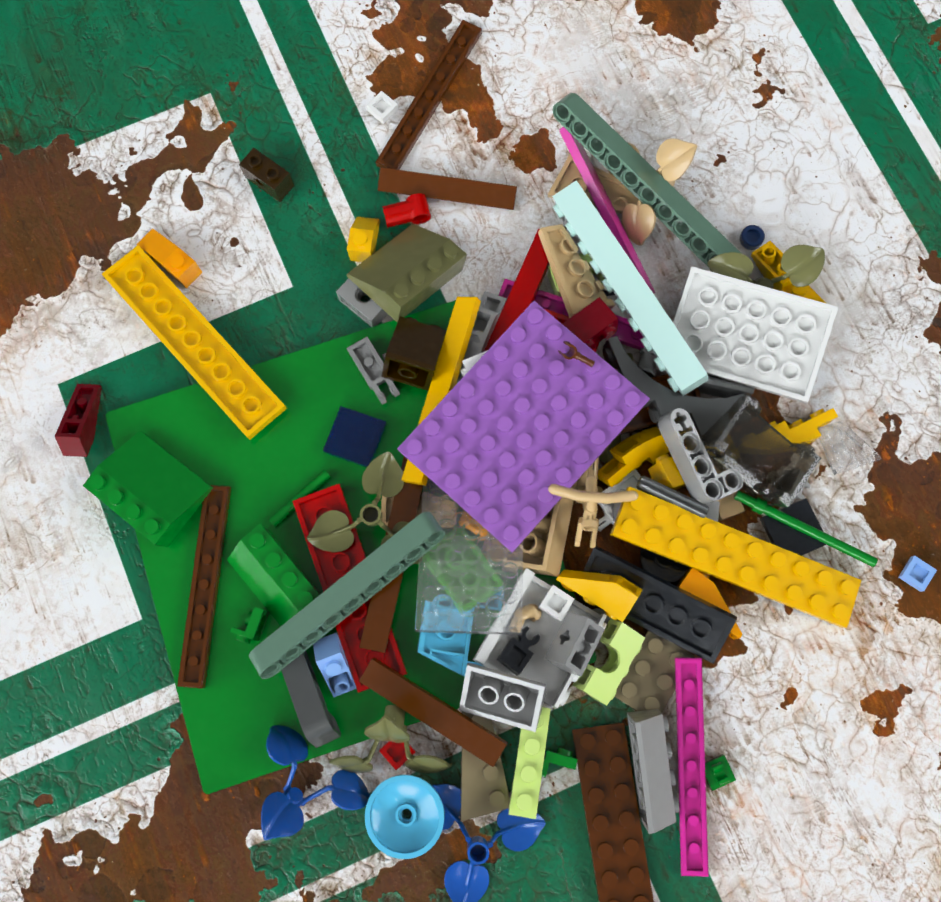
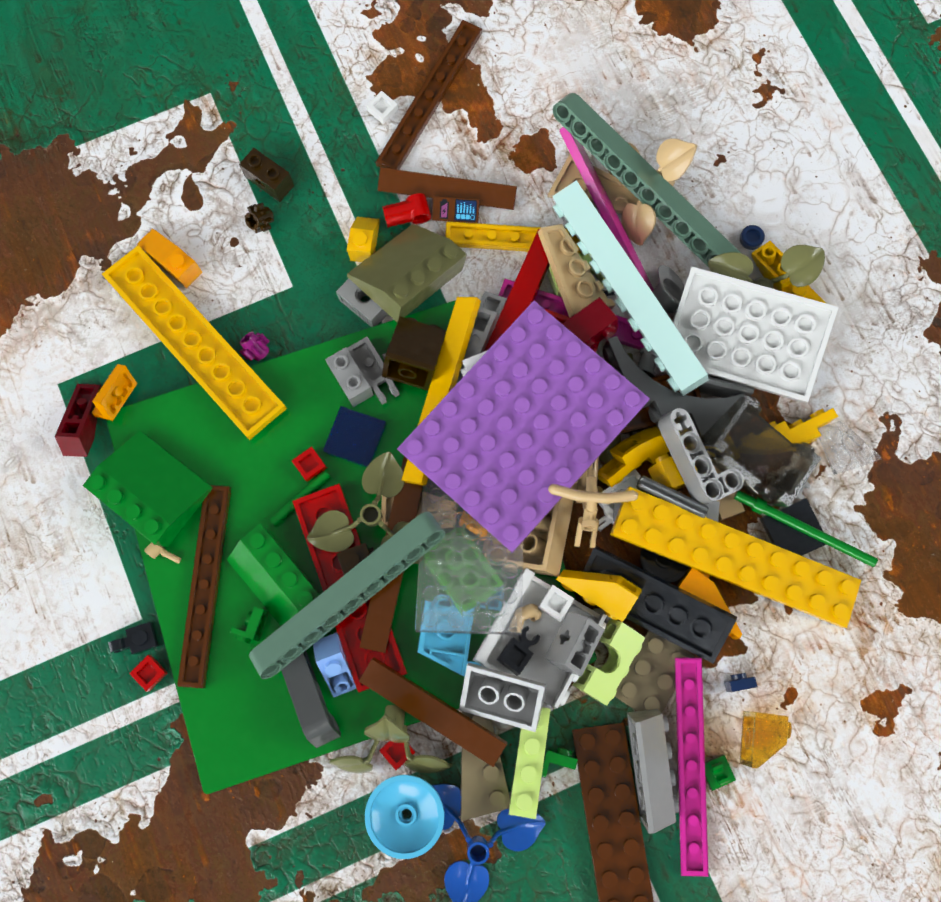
(114, 393): none -> light orange bracket
(138, 639): none -> black plate
(148, 673): none -> red plate
(154, 550): none -> tan hand
(254, 346): none -> magenta gear
(259, 218): none -> dark brown gear
(282, 811): blue plant -> none
(309, 464): none -> red plate
(349, 377): none -> light grey brick
(353, 556): none -> dark brown bracket
(455, 209): none -> tile
(493, 236): none -> yellow tile
(573, 353): reddish brown hand -> none
(669, 289): none -> light grey piece
(740, 682): none -> dark blue plate
(762, 737): none -> clear yellow slope
(917, 573): light blue plate -> none

